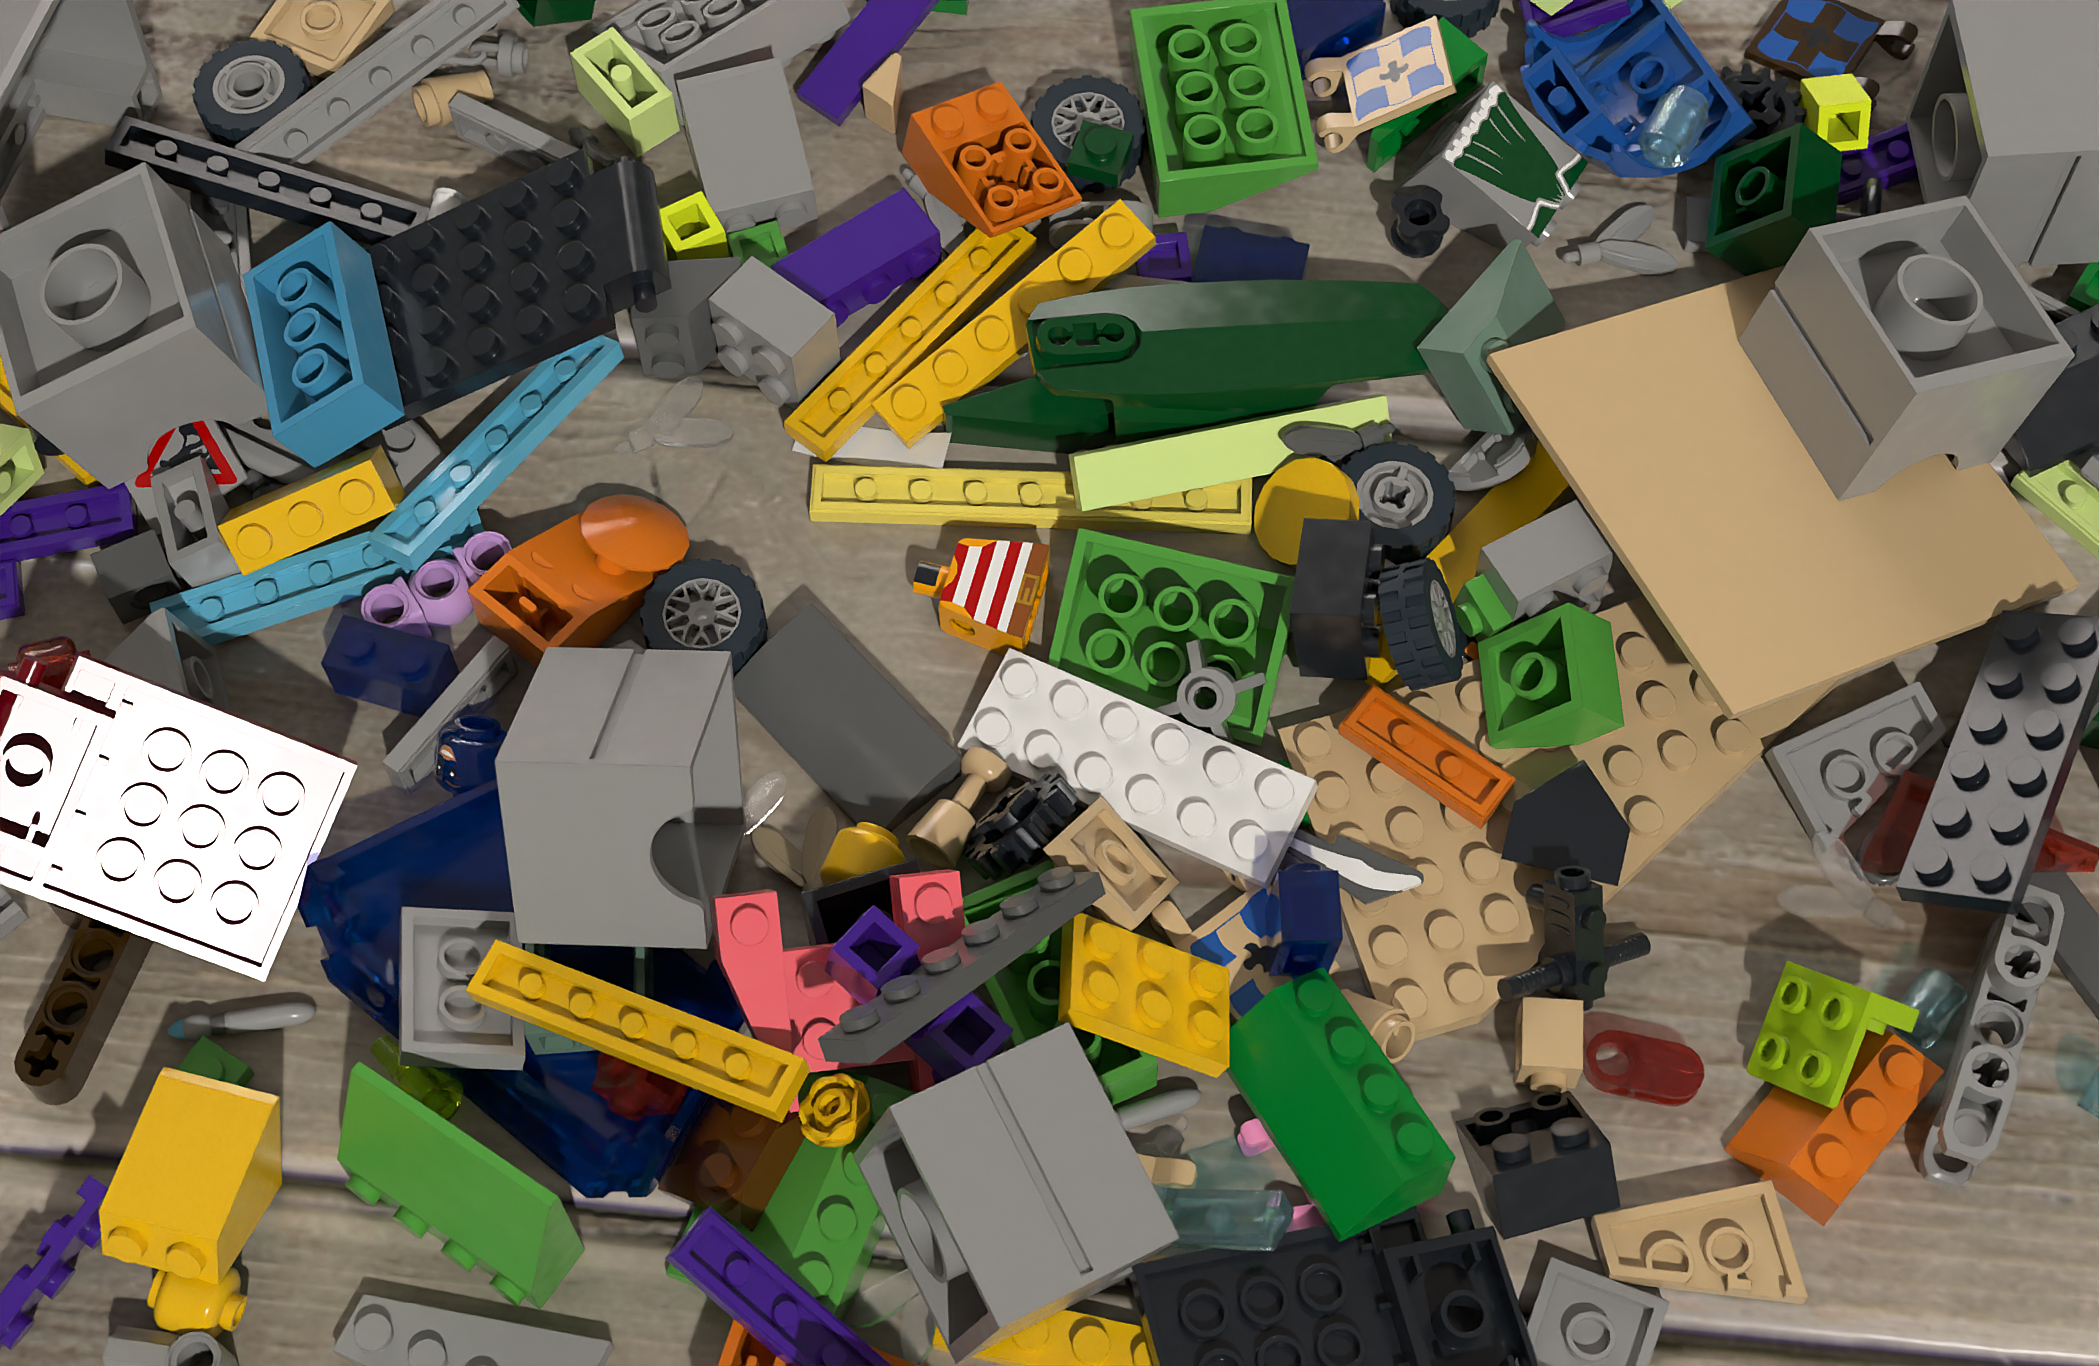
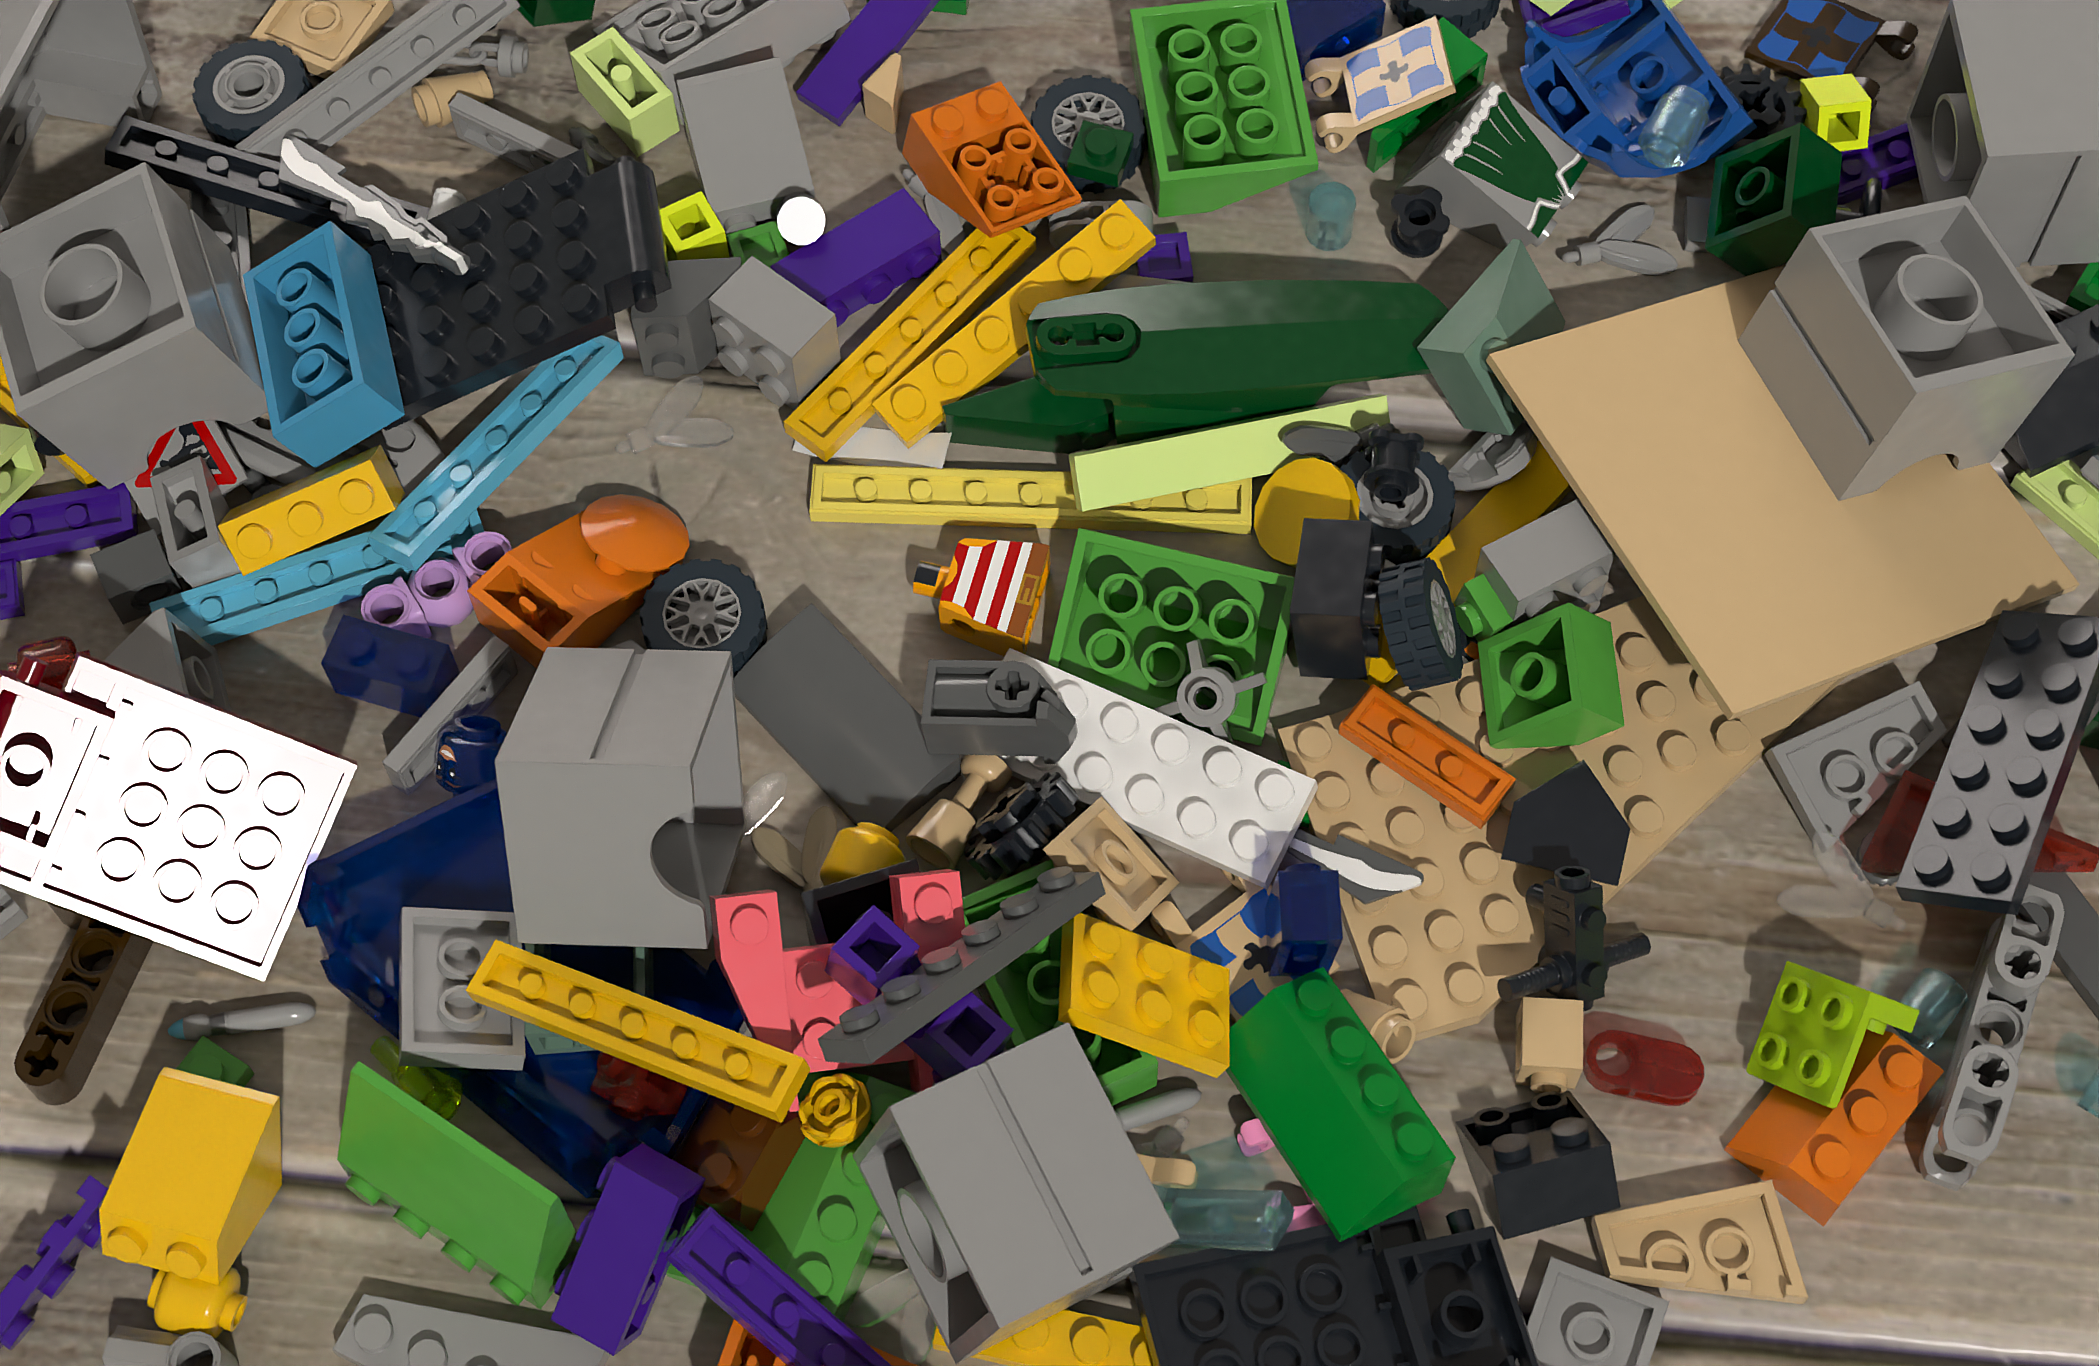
(367, 206): none -> sword
(624, 1247): none -> dark purple brick
(800, 218): none -> piece
(994, 711): none -> dark grey piece
(1244, 256): clear blue brick -> none
(1330, 216): none -> clear light blue piece
(1392, 464): none -> black brick

